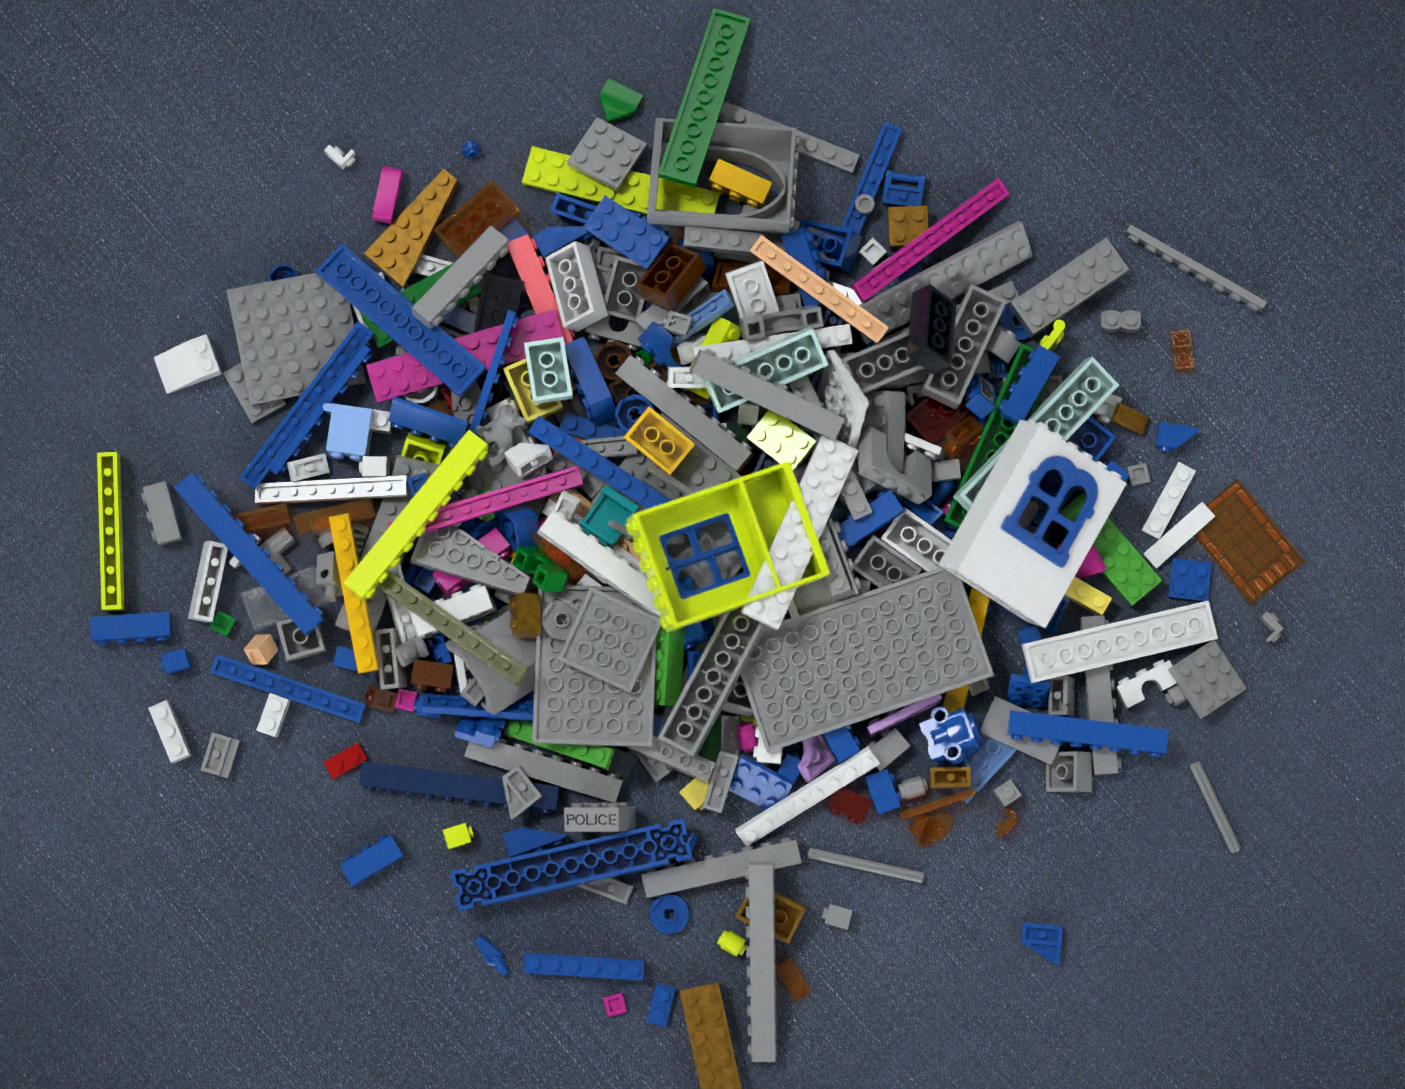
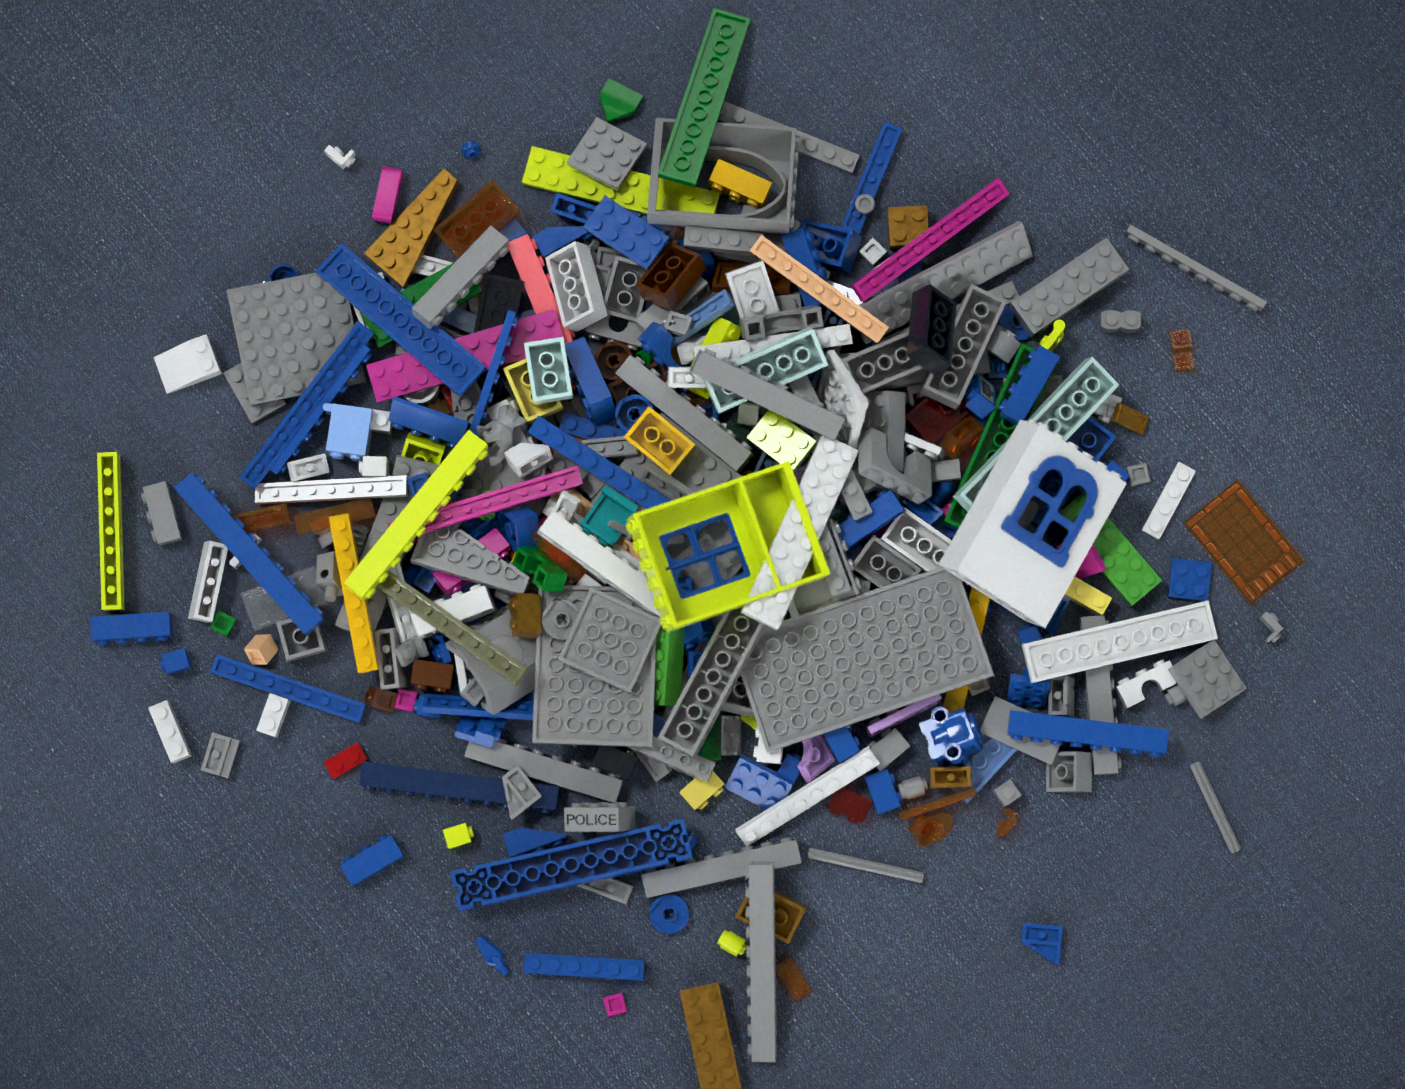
(277, 545): light grey brick -> none
(345, 659): blue brick -> none
(591, 754): bright green plate -> none
(661, 1005): blue plate -> none
(720, 781): light grey plate -> none
(746, 736): dark pink brick -> none
(837, 916): light grey brick -> none
(903, 195): blue plate -> none
(1172, 436): blue slope -> none
(1179, 535): white tile -> none

